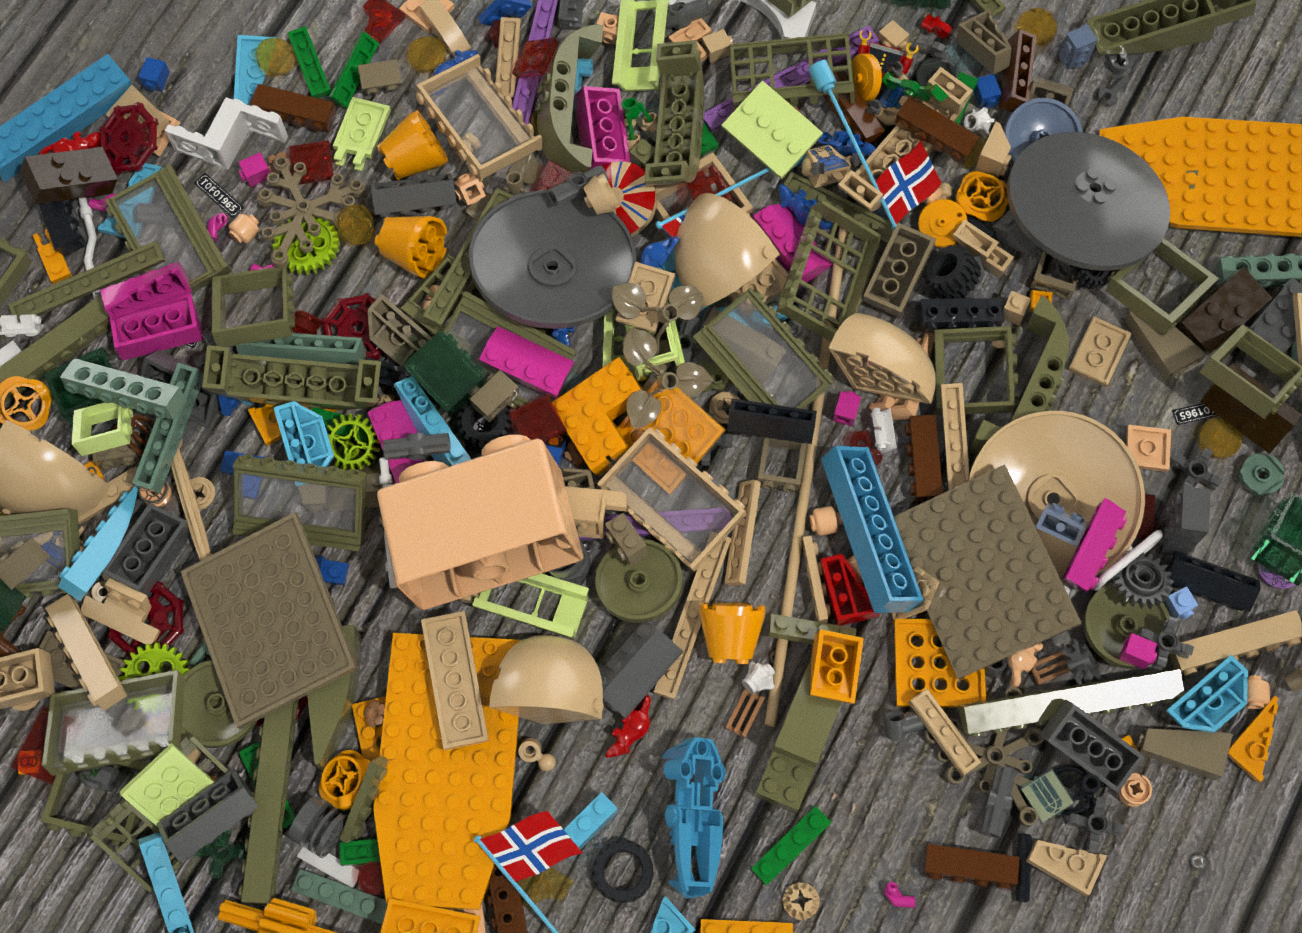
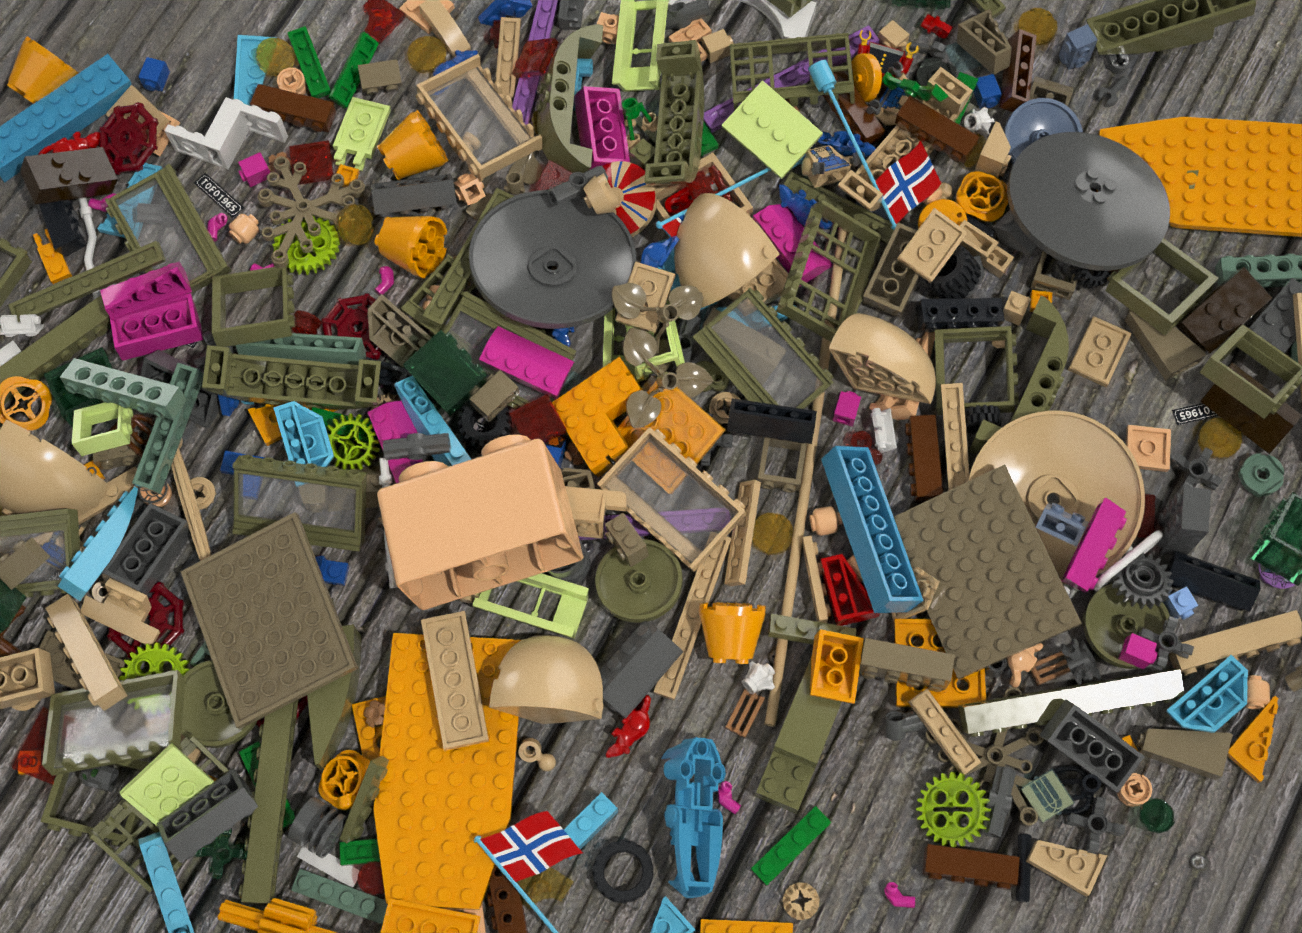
(38, 71): none -> light orange cone
(296, 77): none -> light nougat wheel
(348, 173): none -> light orange tile
(387, 279): none -> dark pink arm
(678, 199): none -> red plate
(725, 797): none -> dark pink arm
(772, 534): none -> clear yellow tile
(906, 665): none -> dark tan brick
(932, 245): none -> tan tile
(953, 788): none -> lime gear
(975, 416): none -> black tyre
(1156, 816): none -> clear green hair

